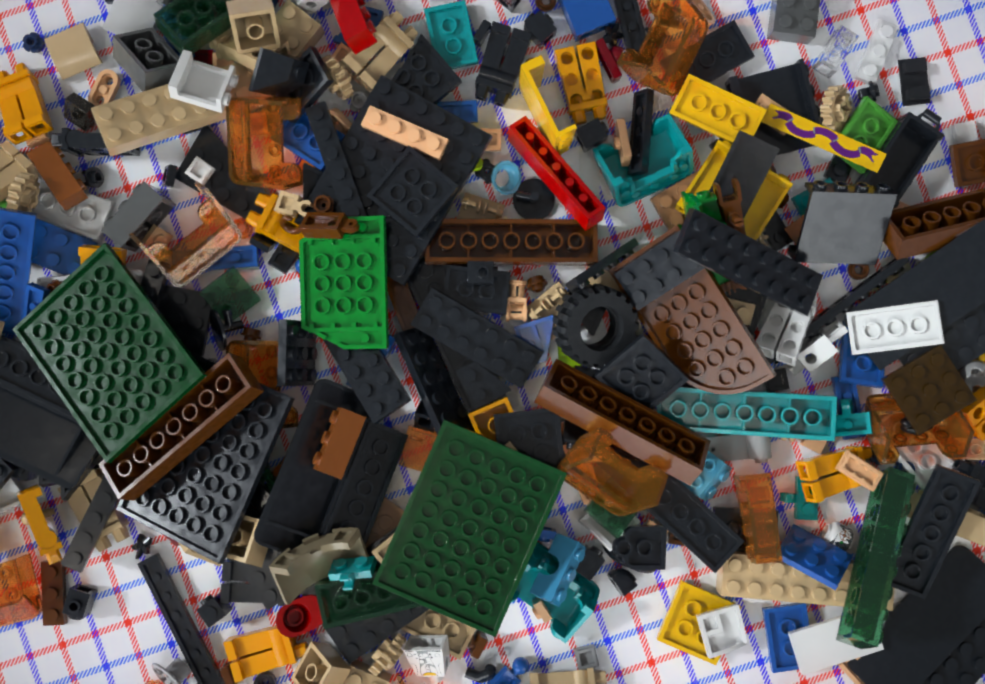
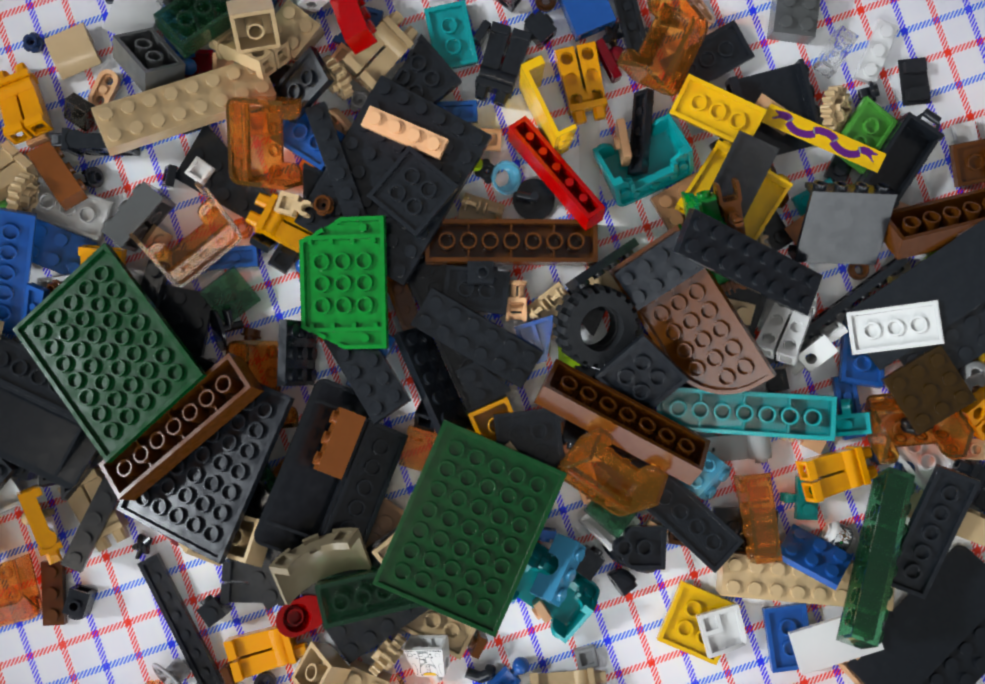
(202, 83): white panel -> none
(277, 73): black slope -> none
(318, 225): reddish brown piece -> none
(351, 569): teal plate -> none
(536, 283): reddish brown plate -> none
(591, 134): black brick -> none
(859, 470): light nougat plate -> none

